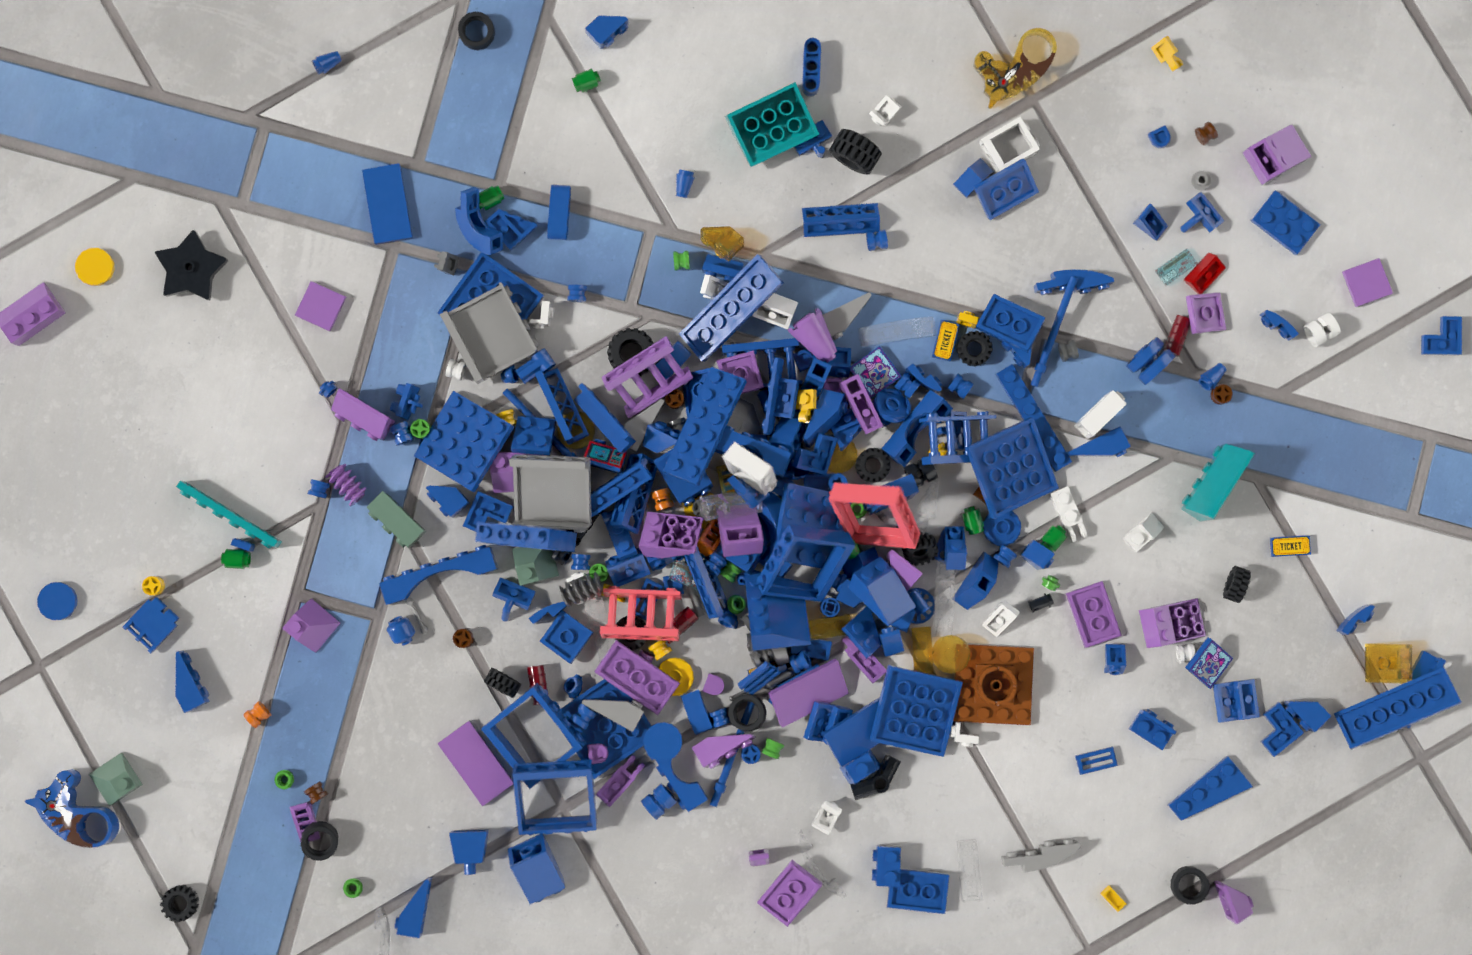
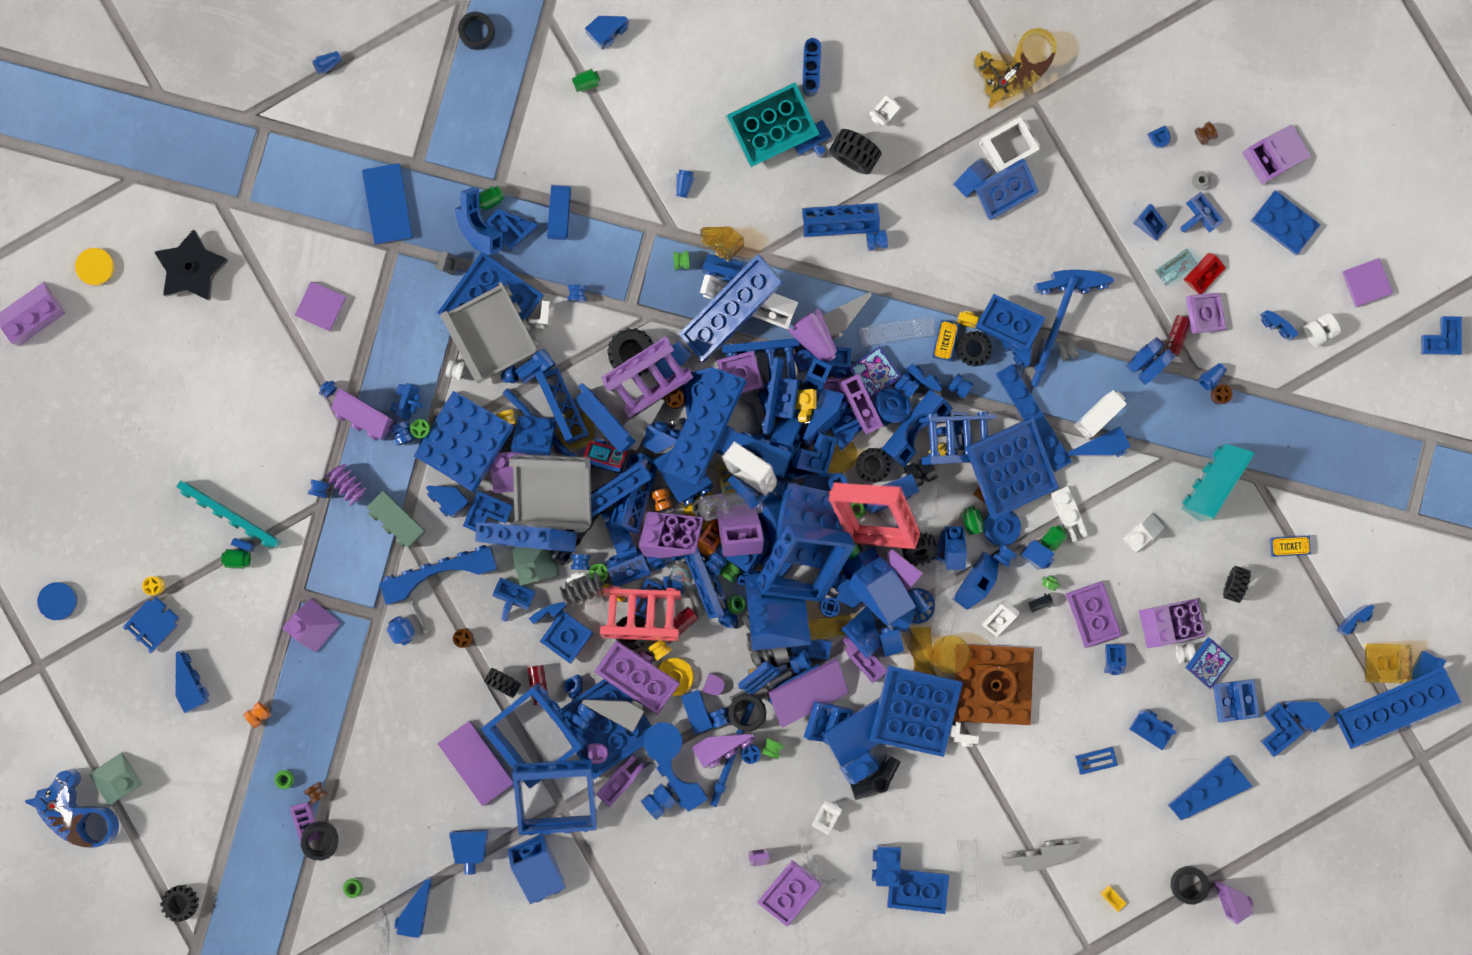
(1165, 52): yellow plate -> none

